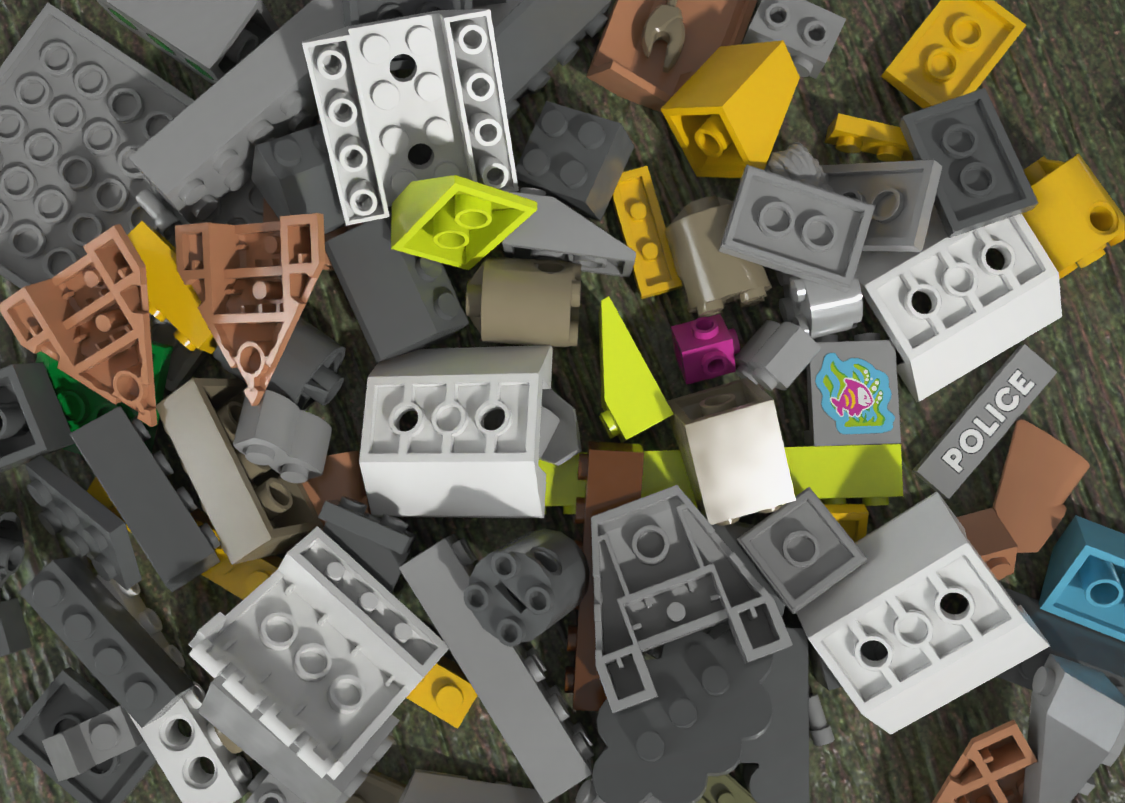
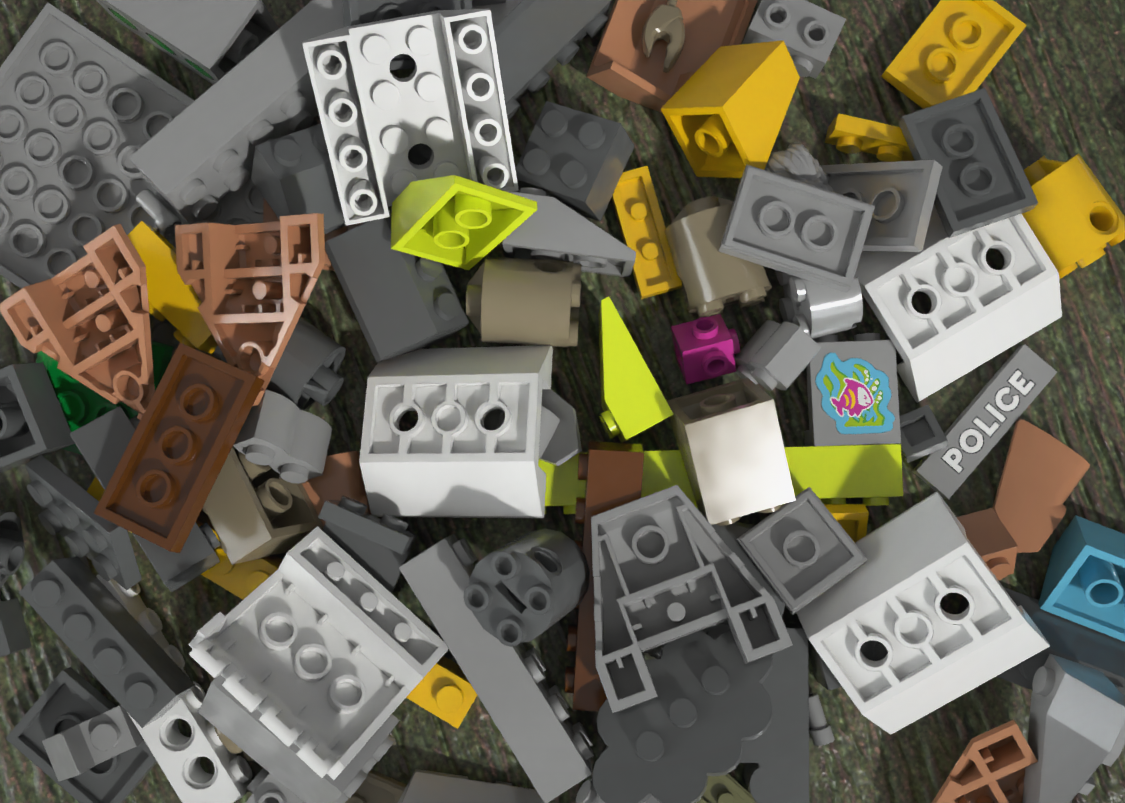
(179, 448): none -> reddish brown plate
(920, 434): none -> dark grey plate

